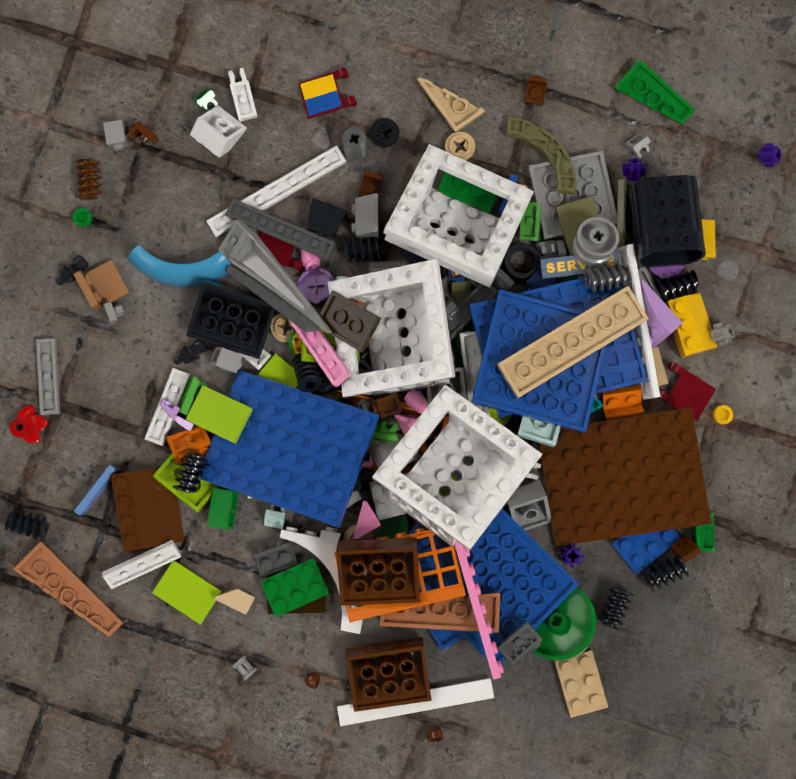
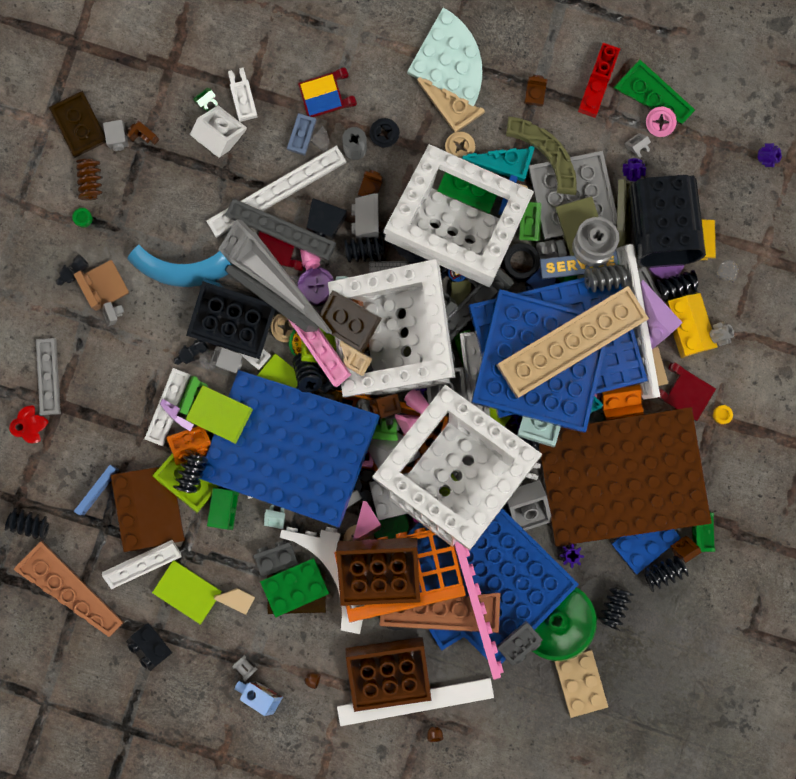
(78, 124): none -> dark brown tile
(148, 647): none -> black bracket
(265, 700): none -> light blue torso
(301, 134): none -> sand blue plate
(355, 359): none -> tan tile
(450, 58): none -> light aqua plate
(504, 162): none -> teal wing
(599, 80): none -> red slope
(654, 127): none -> bright pink gear

